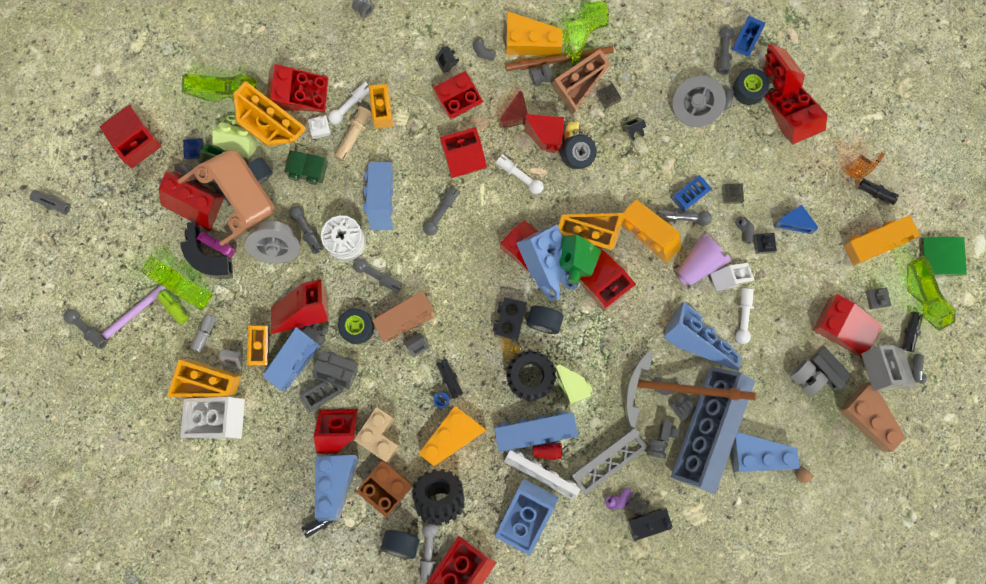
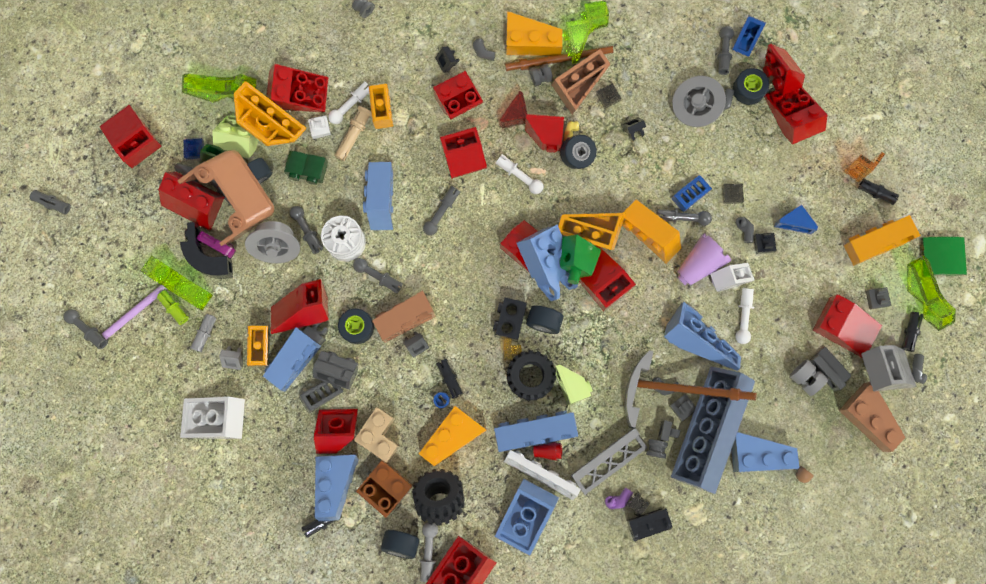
(199, 379): light orange wedge -> none

